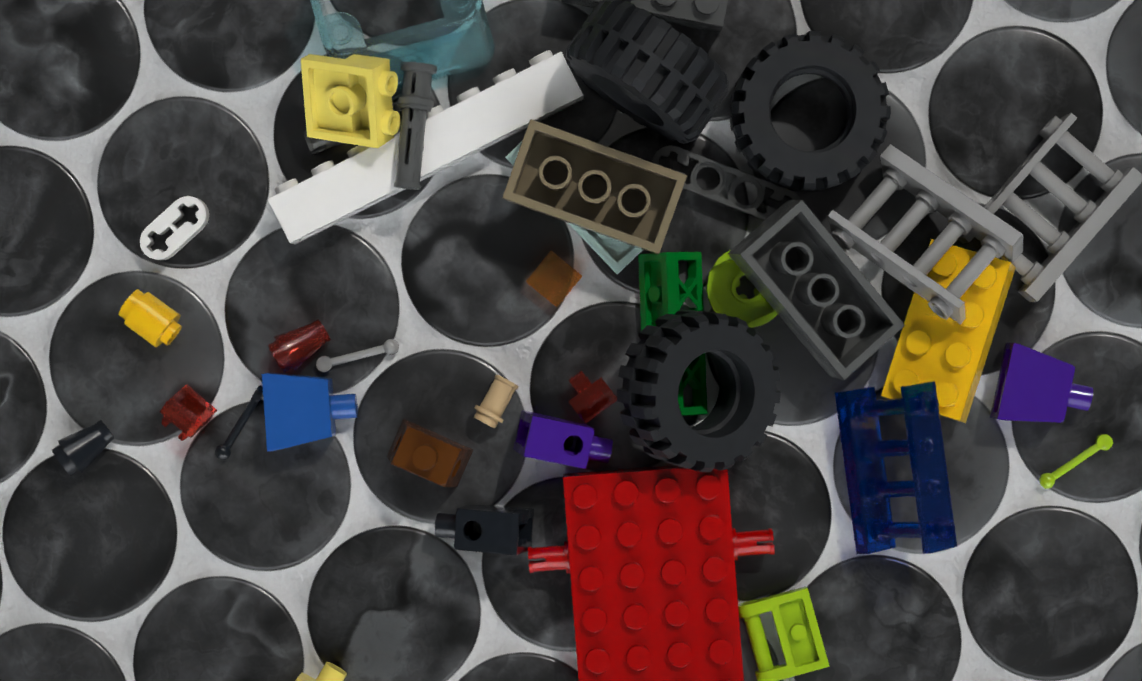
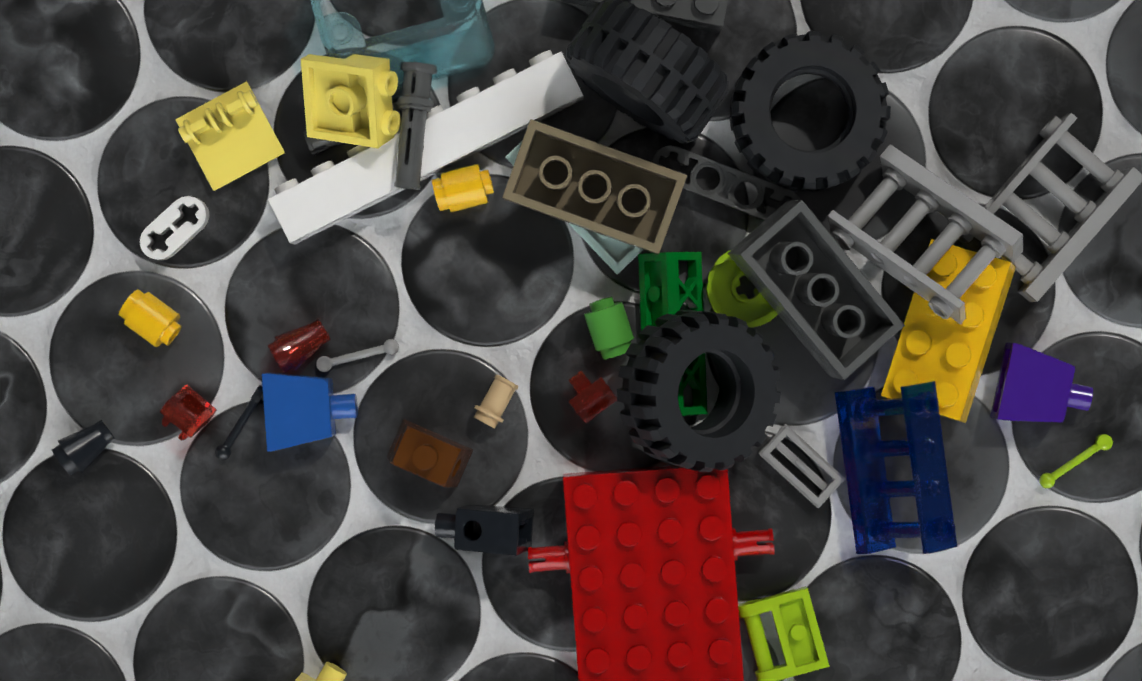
(230, 136): none -> light yellow hinge
(462, 188): none -> yellow brick
(544, 439): dark purple torso -> none
(554, 278): clear orange tile -> none
(609, 327): none -> bright green brick
(775, 442): none -> light grey tile

